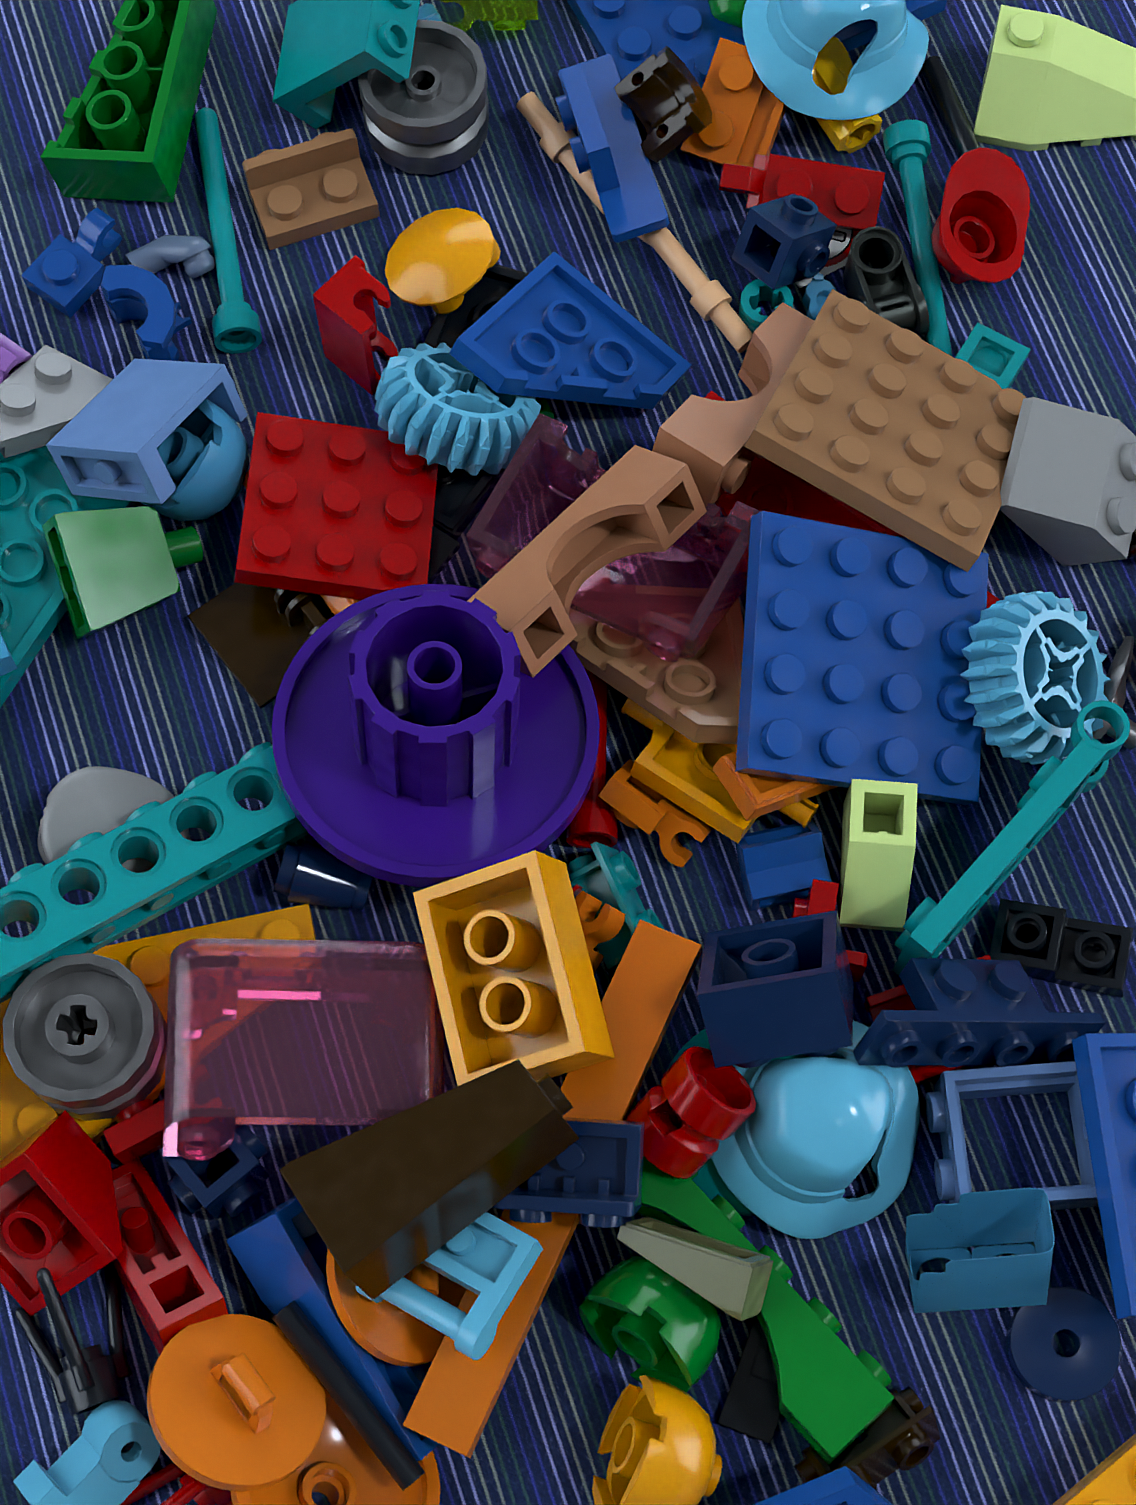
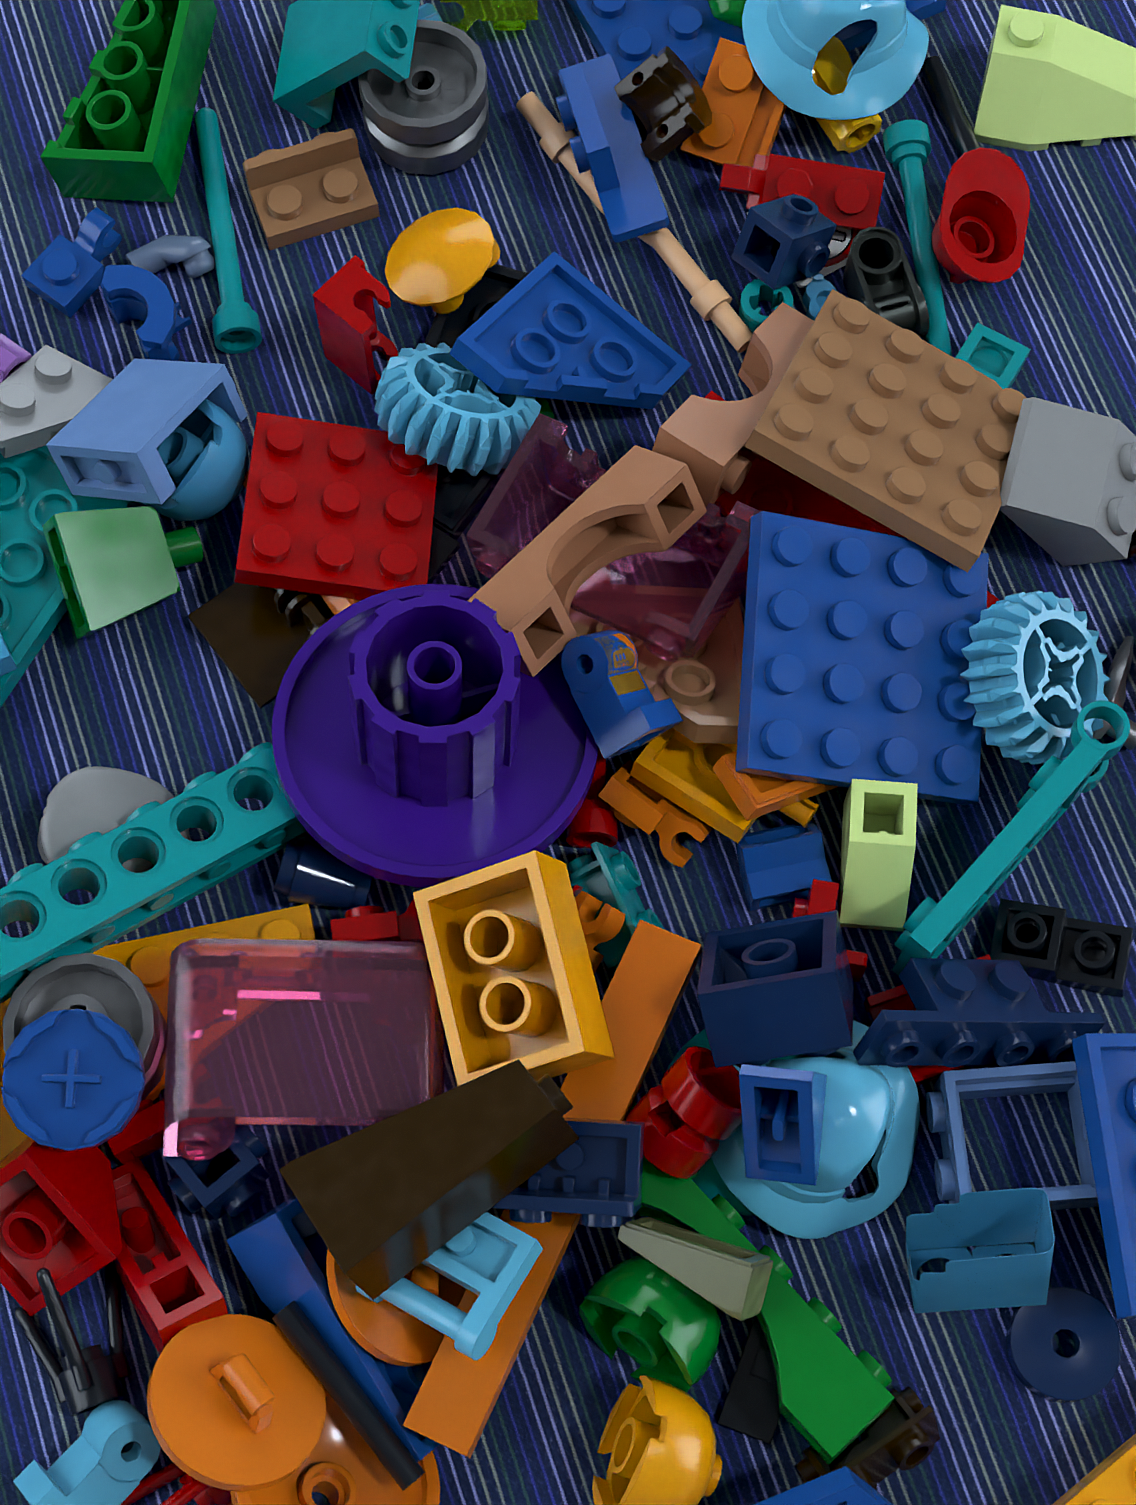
(72, 1079): none -> blue tile
(374, 924): none -> red plate
(613, 693): none -> blue leg
(782, 1123): none -> blue slope

